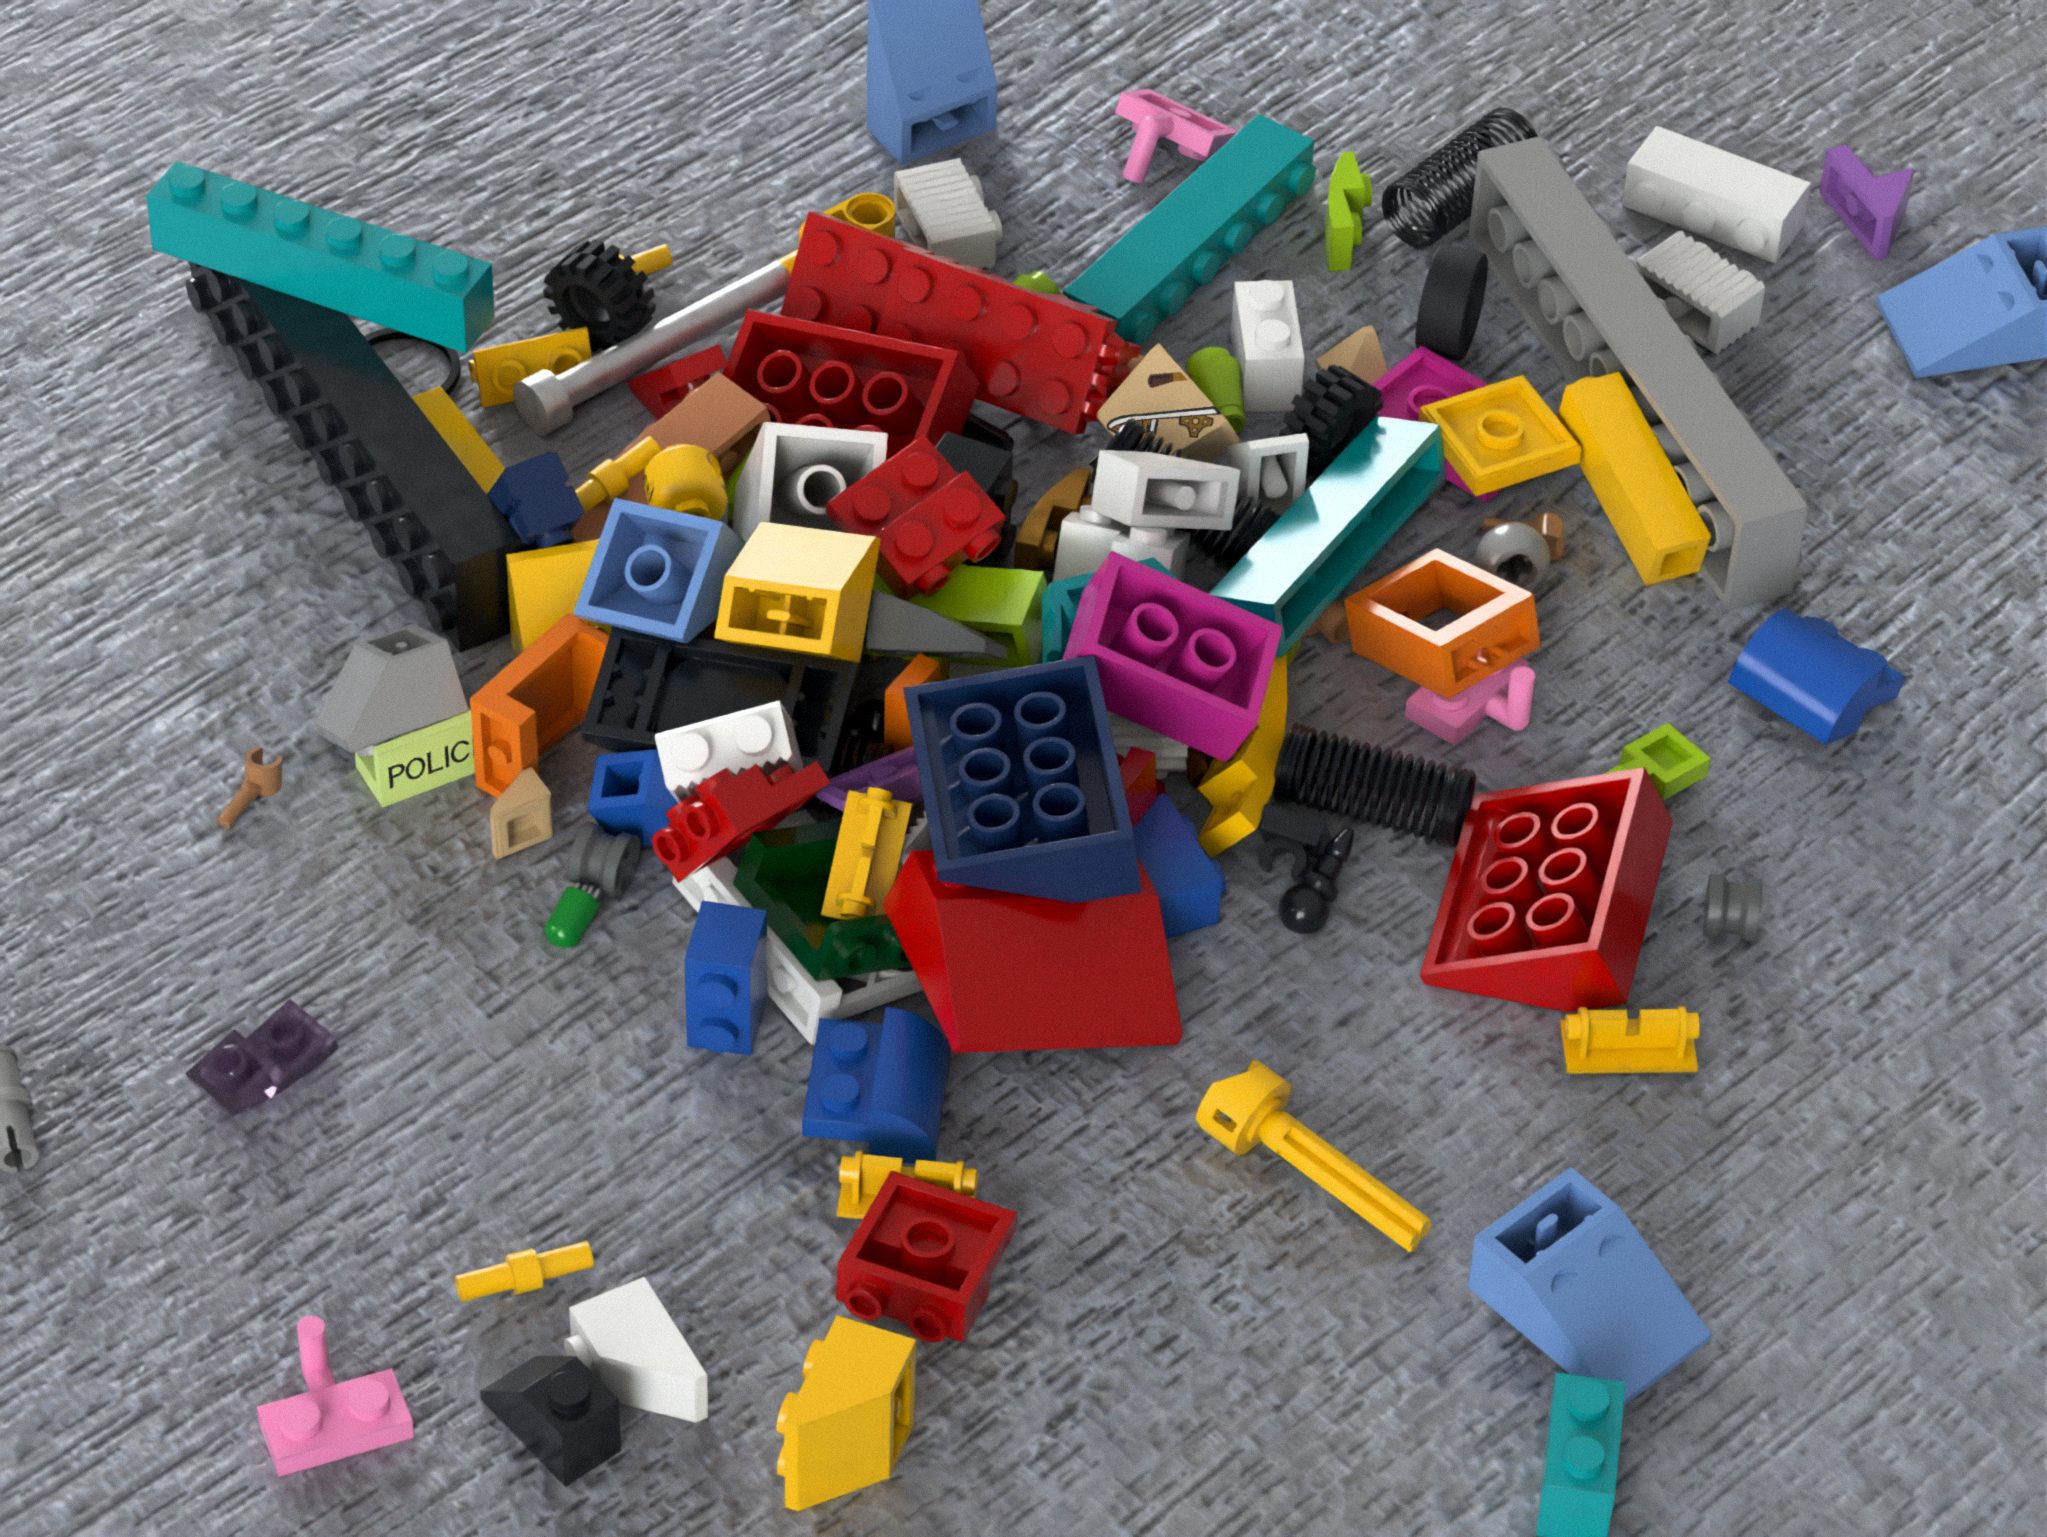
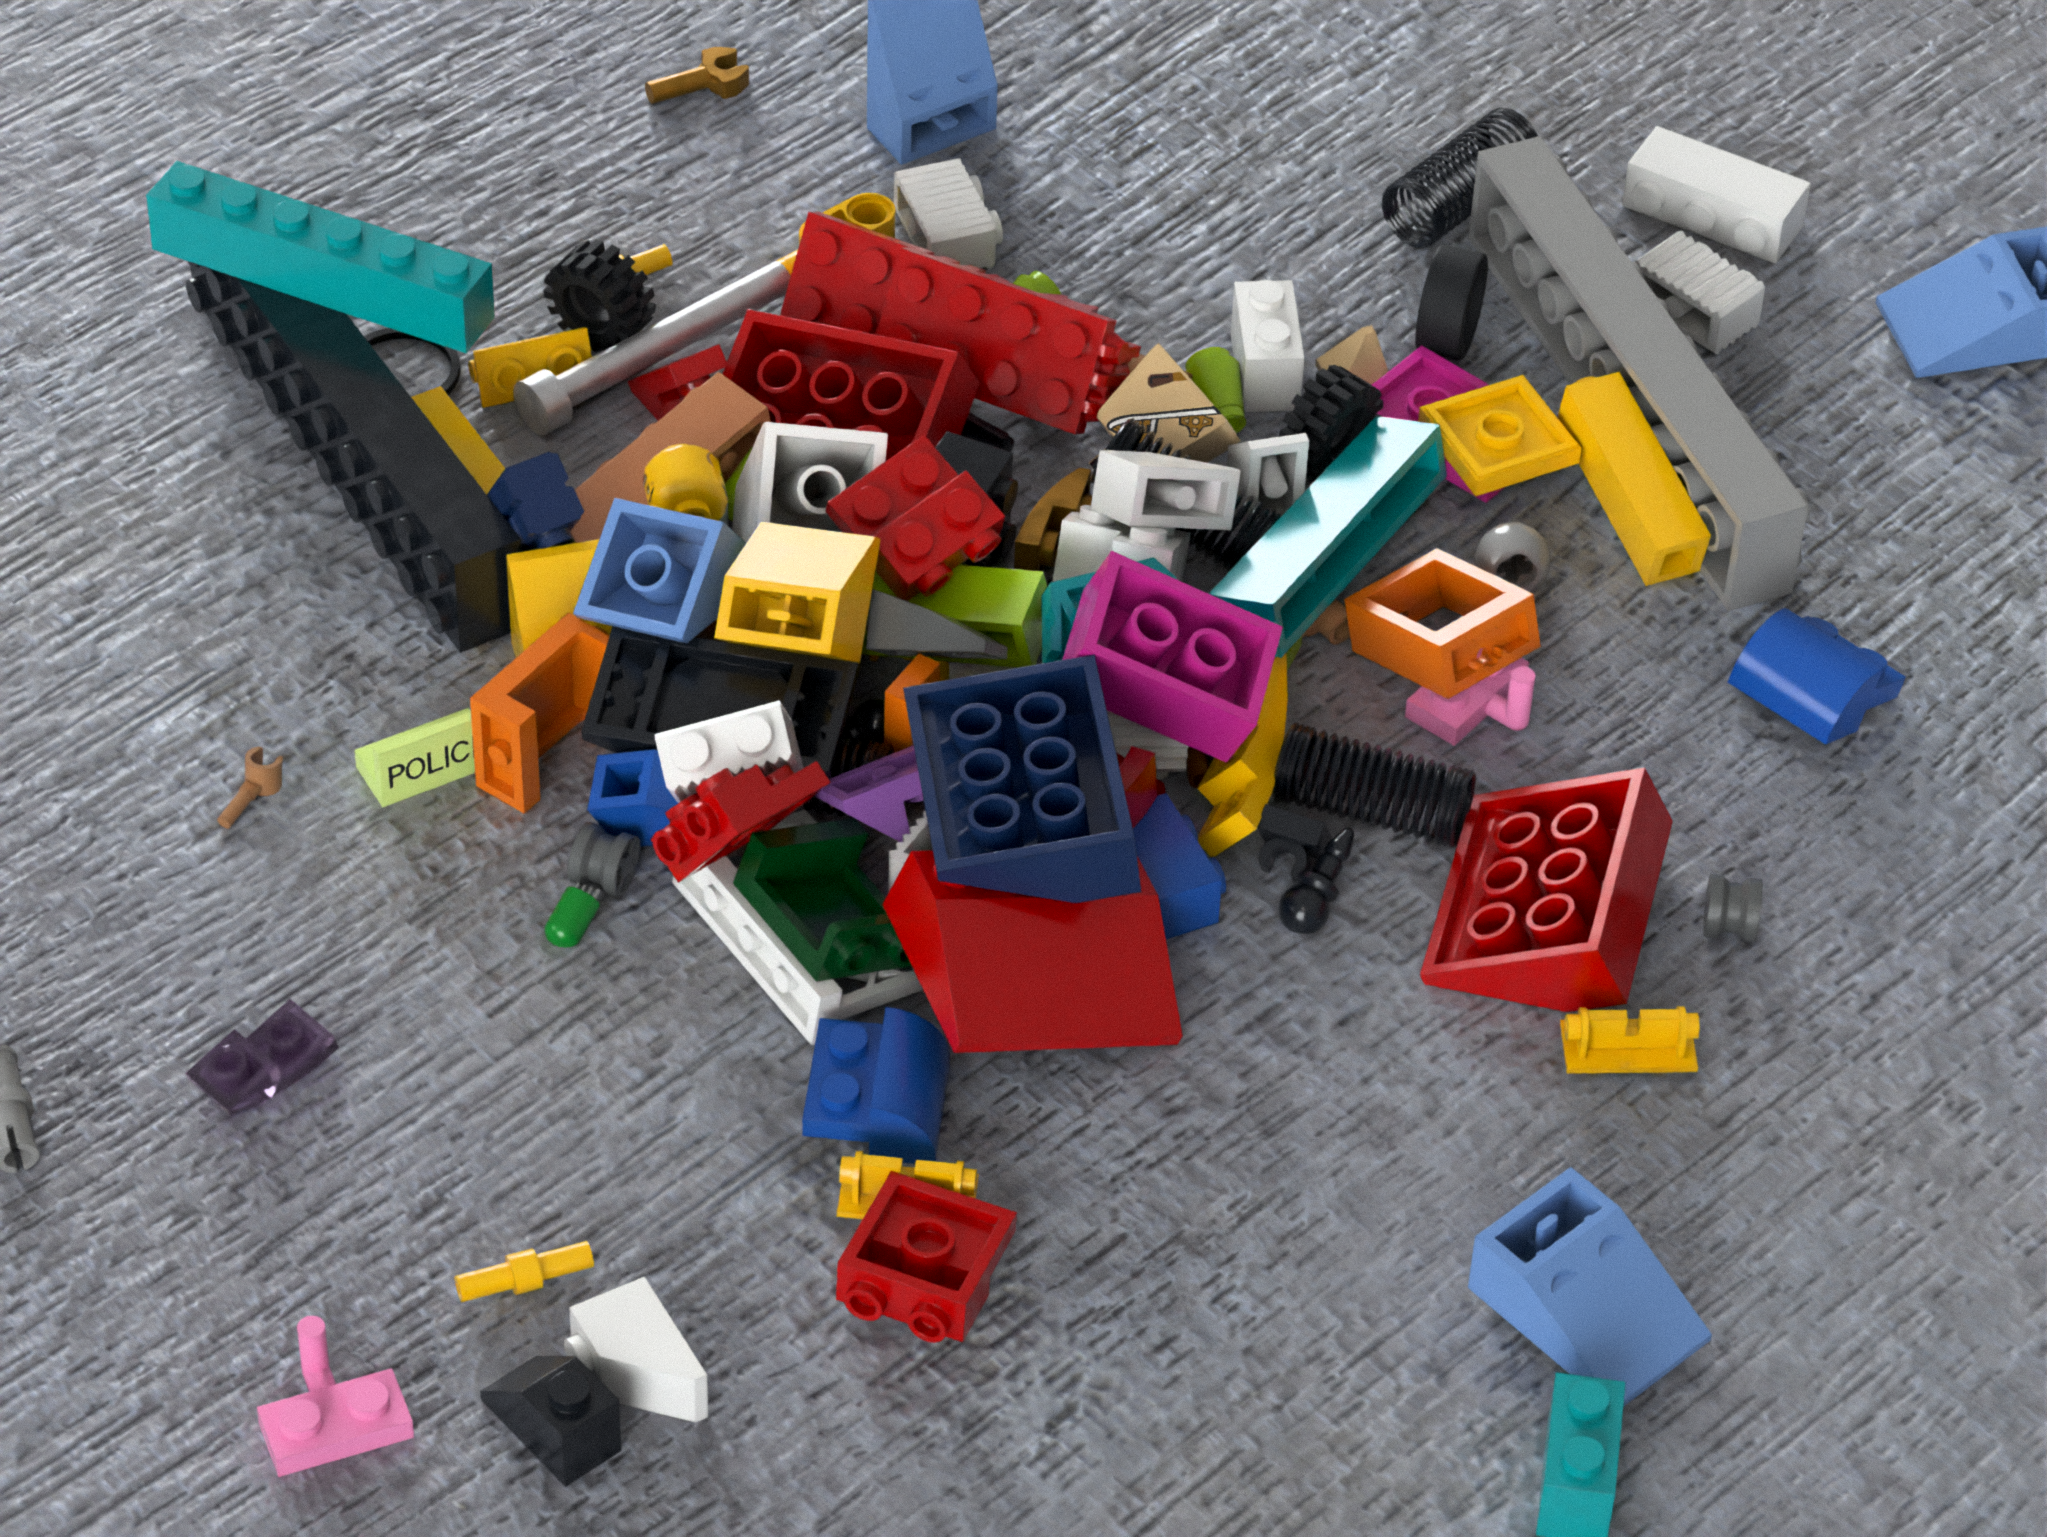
(391, 689): light grey slope -> none
(521, 815): tan slope -> none
(612, 478): yellow bar -> none
(716, 72): none -> pearl gold bar
(726, 978): blue brick -> none
(849, 1413): yellow slope -> none
(866, 854): yellow hinge -> none
(1161, 117): bright pink plate -> none
(1197, 228): teal brick -> none
(1257, 1112): yellow piece -> none
(1347, 197): lime slope -> none
(1546, 524): medium nougat hand -> none
(1668, 758): lime plate -> none
(1865, 203): medium lavender slope -> none

